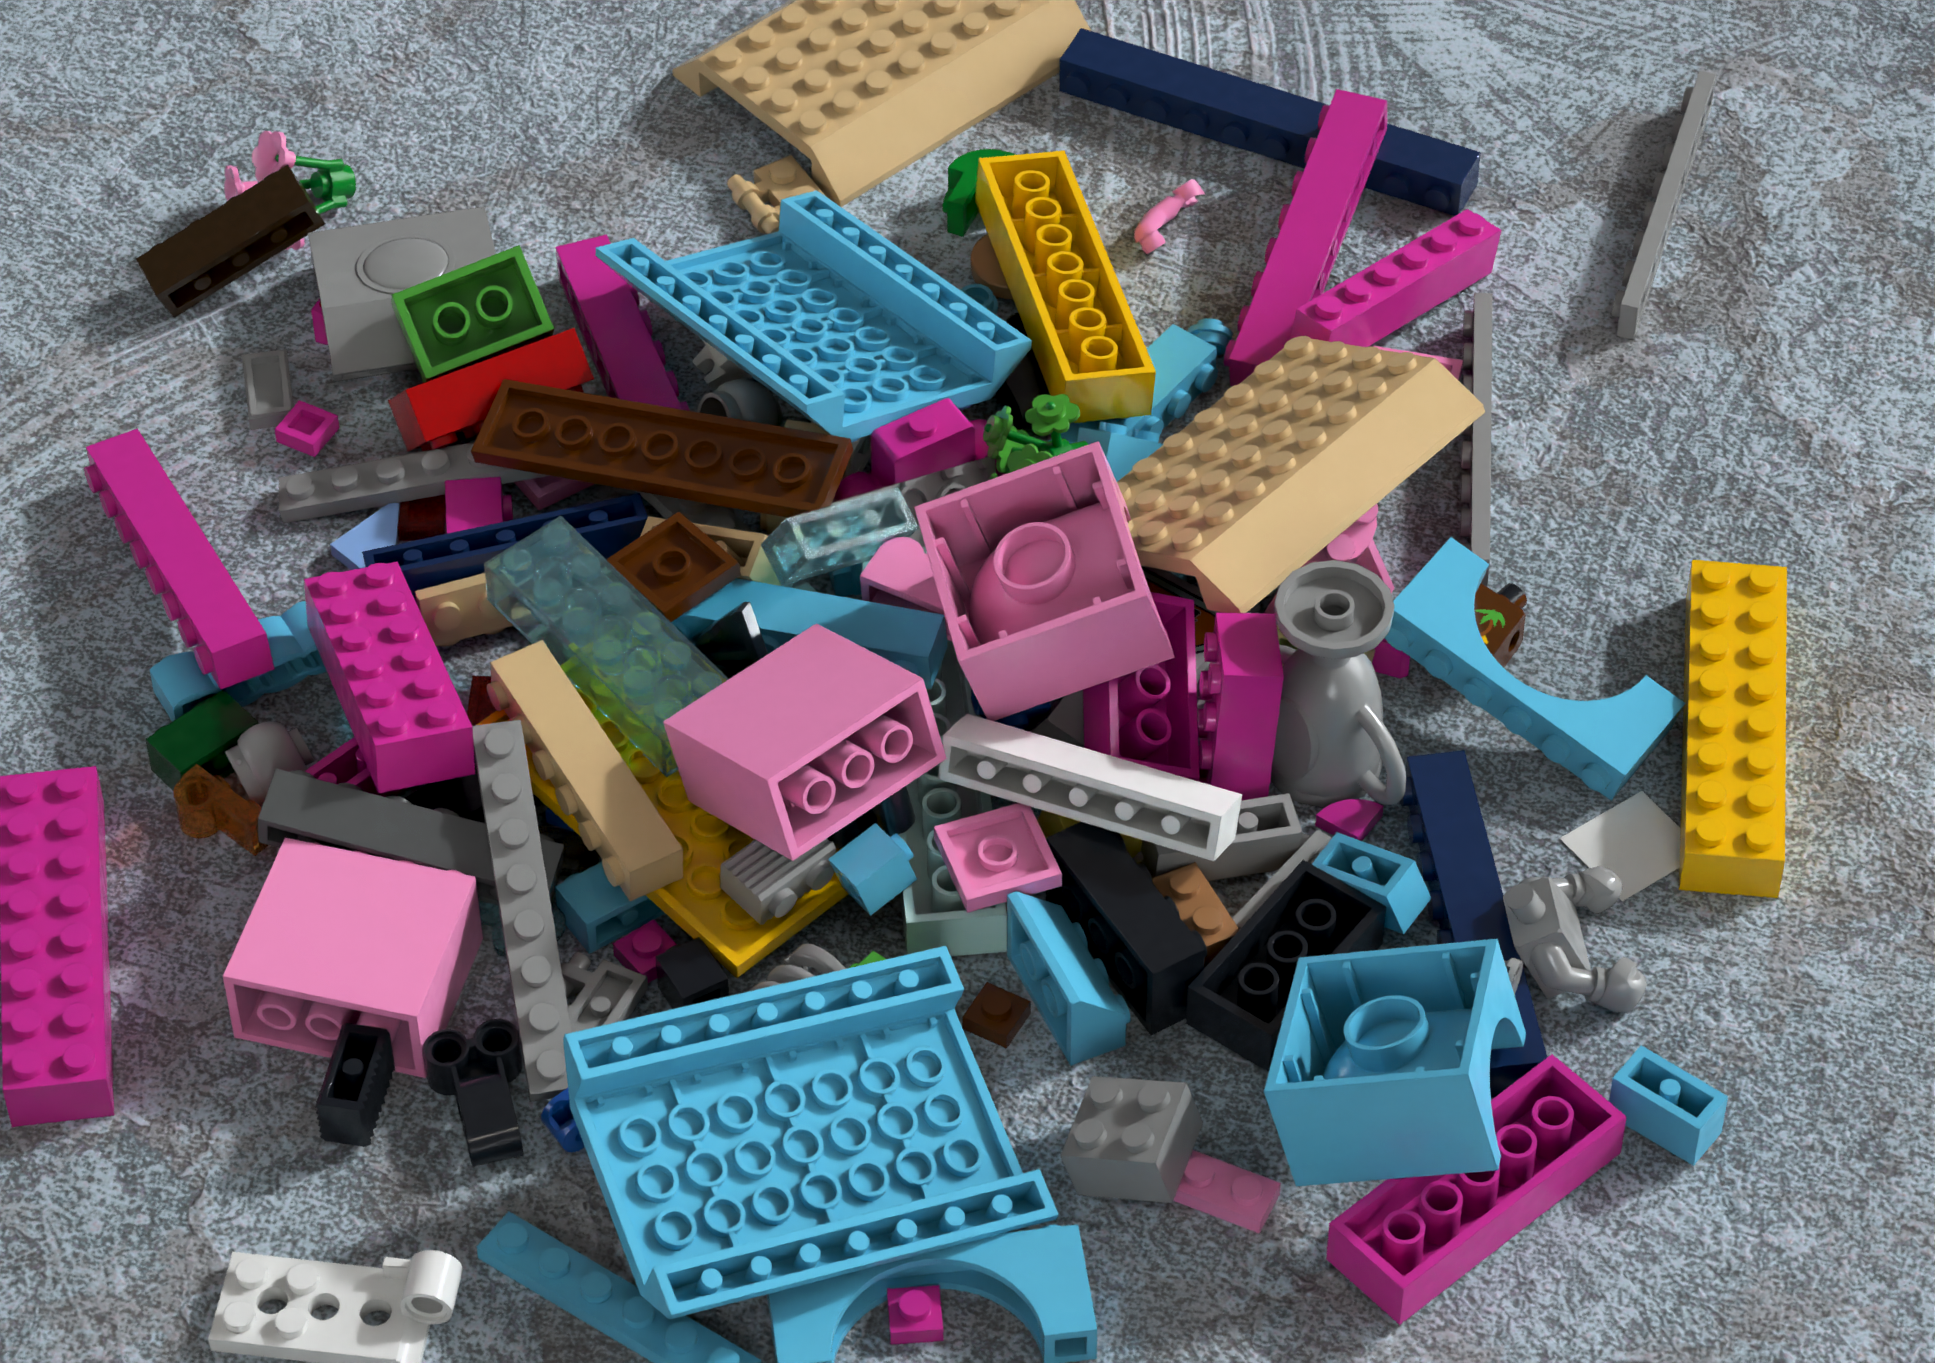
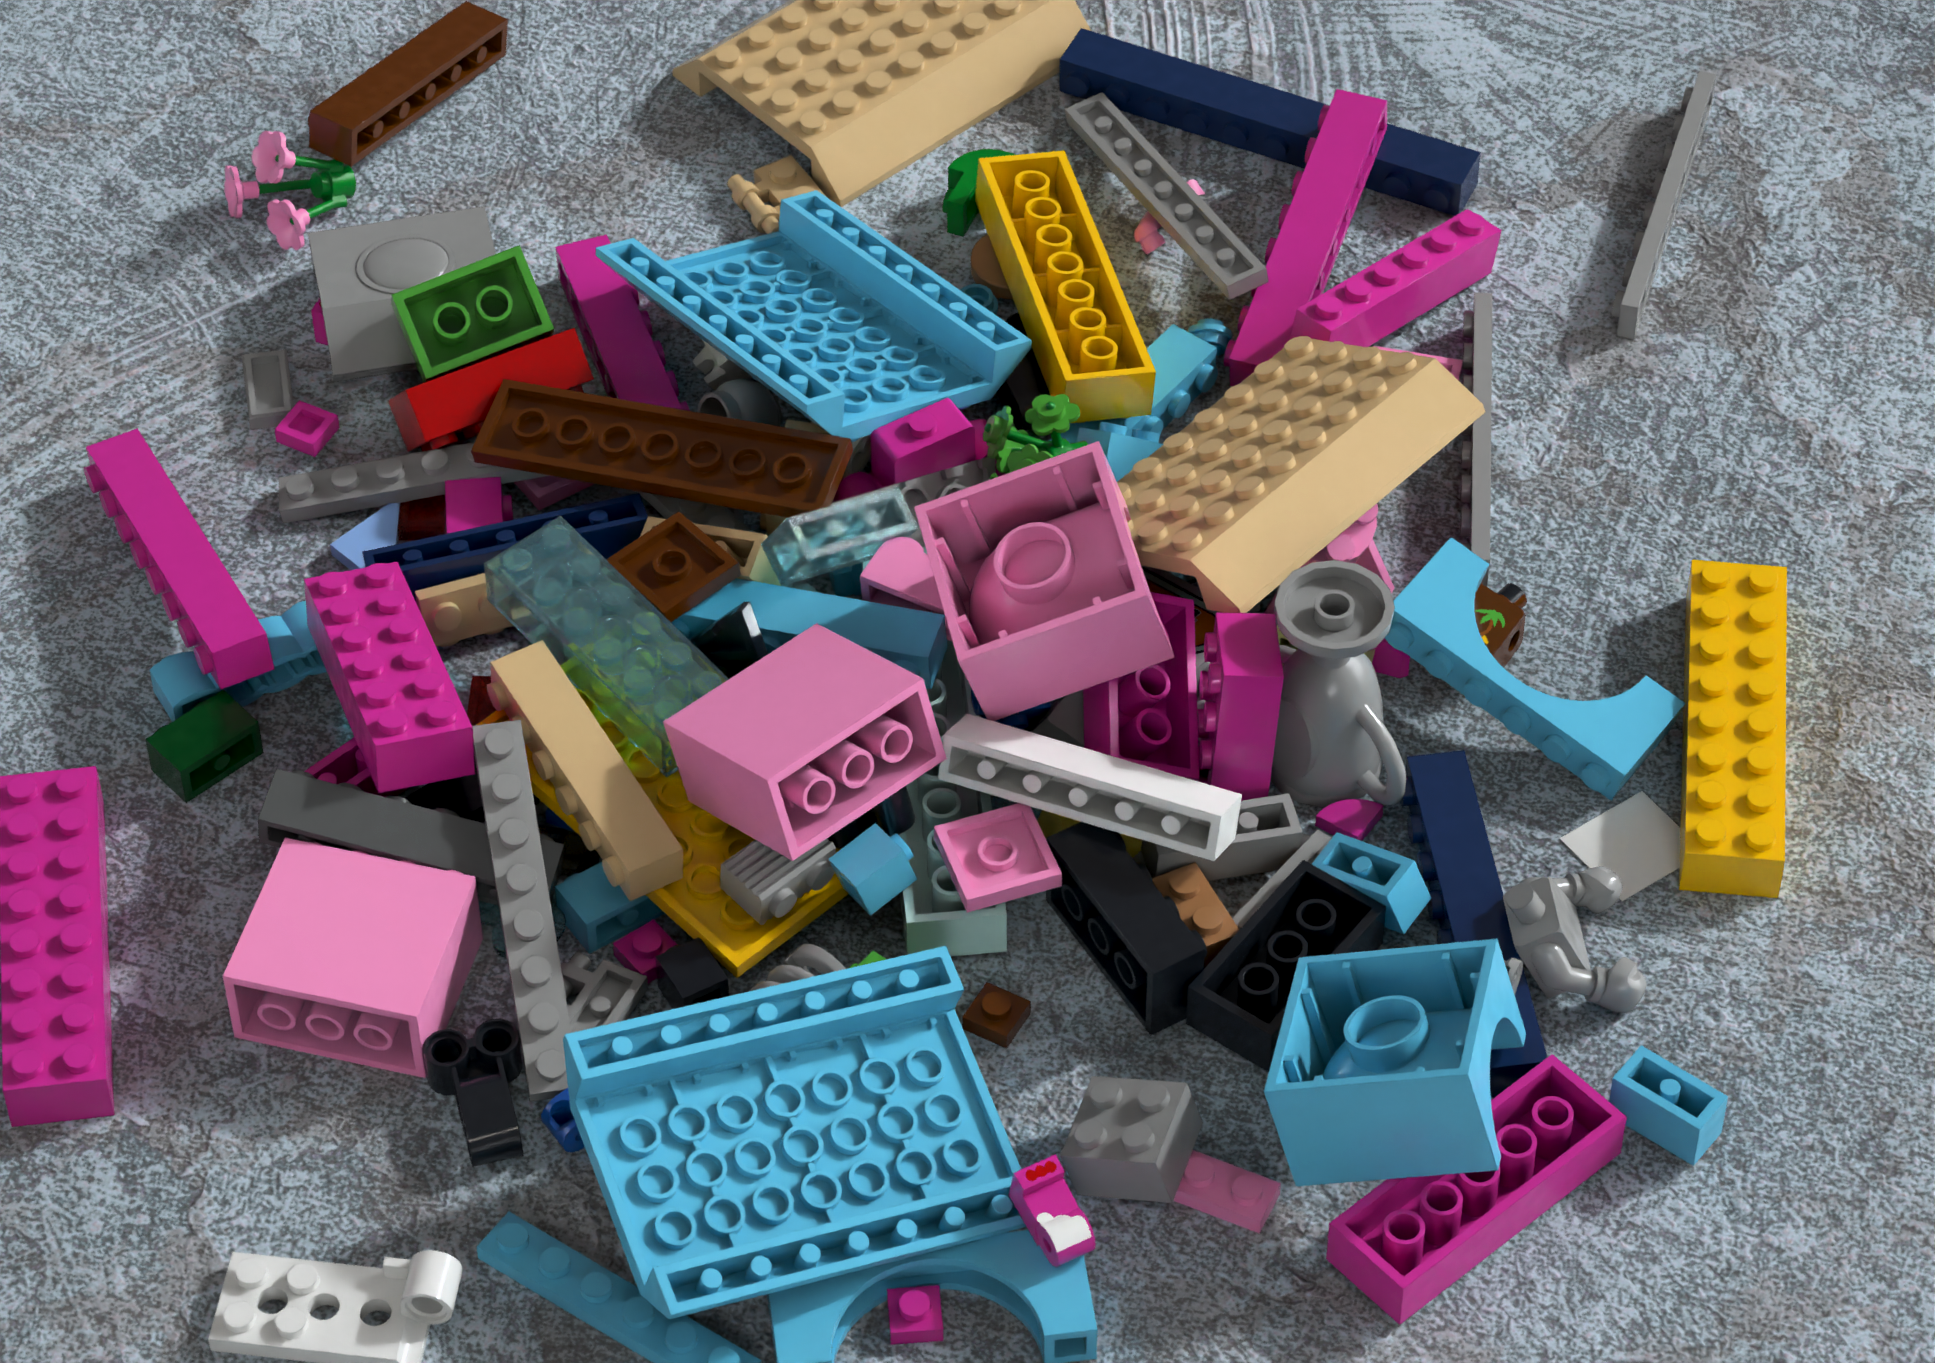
(210, 805): clear orange plate -> none
(230, 241): dark brown brick -> none
(262, 751): light grey piece -> none
(355, 1085): black brick -> none
(407, 83): none -> reddish brown brick
(1051, 1211): none -> dark pink leg
(1064, 979): medium azure slope -> none
(1167, 196): none -> light grey plate

